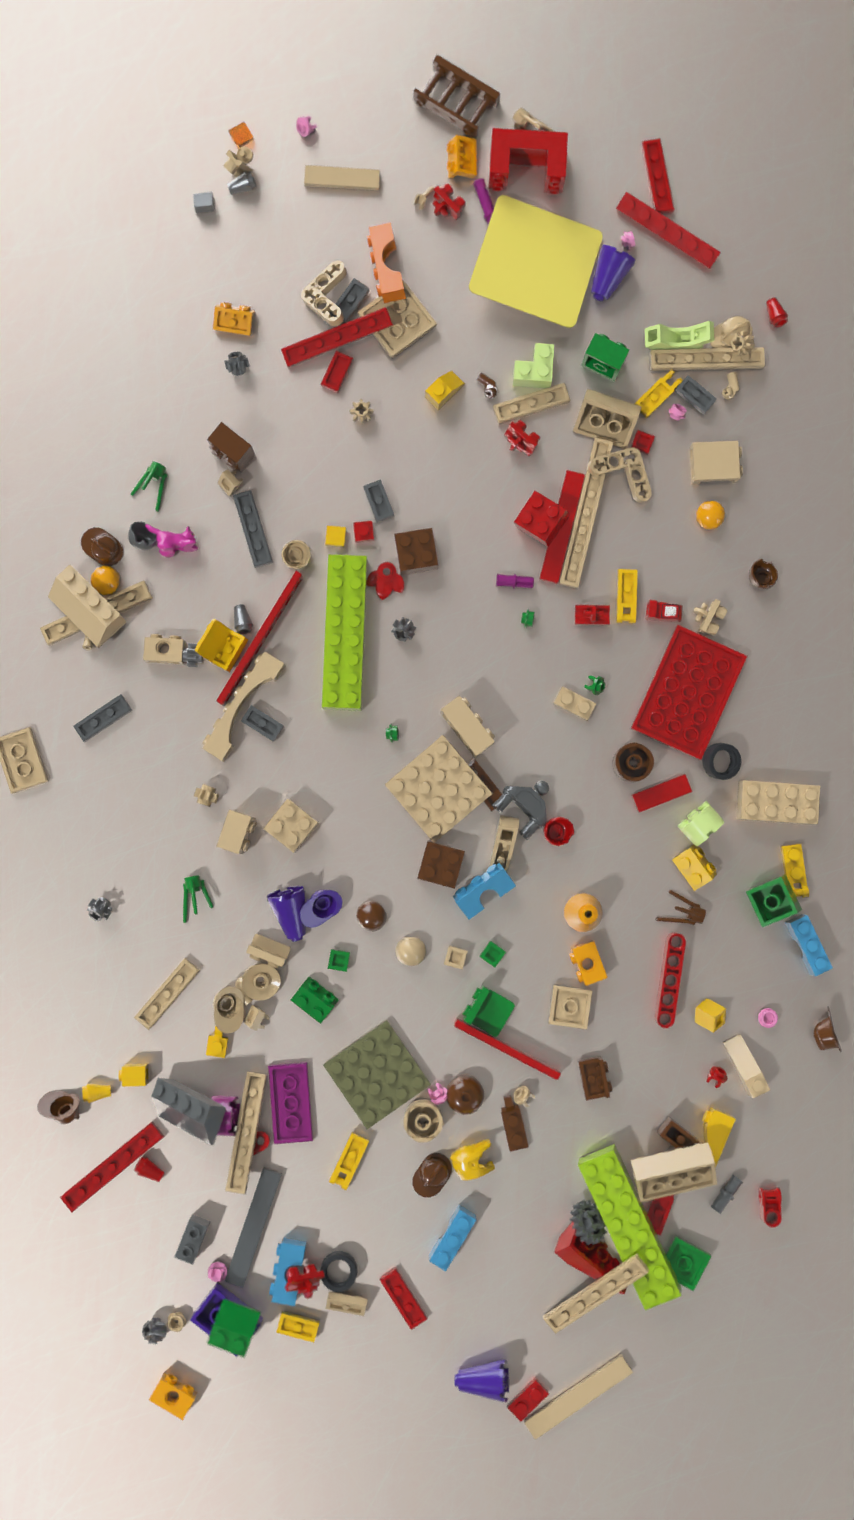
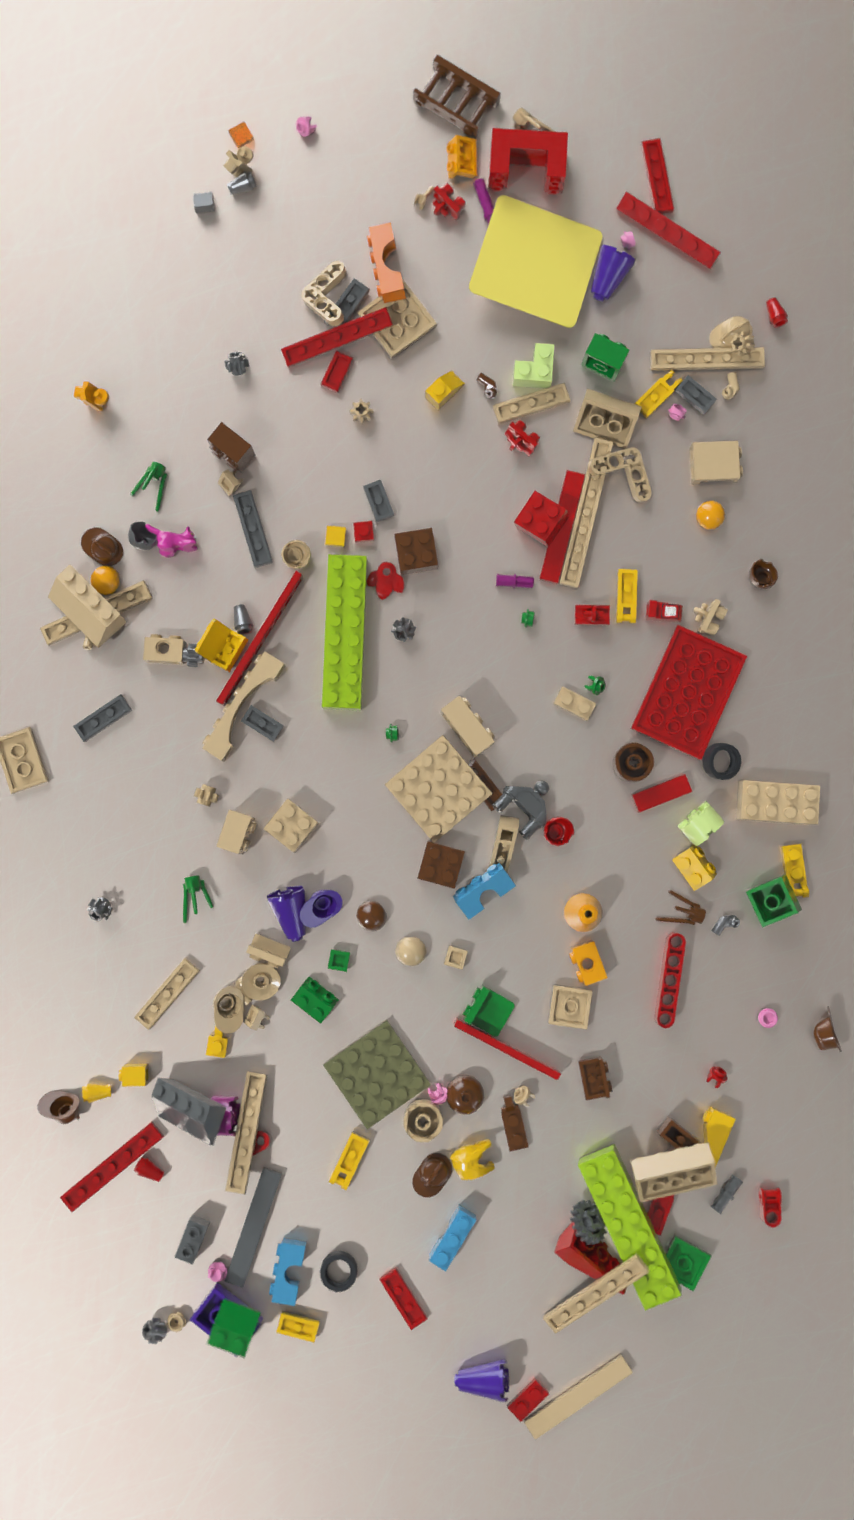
(91, 395): none -> light orange hips
(176, 1406): light orange brick -> none
(233, 319): light orange bracket -> none
(290, 1103): magenta tile -> none
(304, 1283): red hips -> none
(342, 177): tan tile -> none
(345, 1303): tan plate -> none
(492, 954): green plate -> none
(642, 442): red tile -> none
(663, 337): yellowish green arch -> none
(710, 1015): yellow panel -> none
(724, 922): none -> flat silver arm
(746, 1067): tan slope -> none
(810, 945): dark azure arch -> none

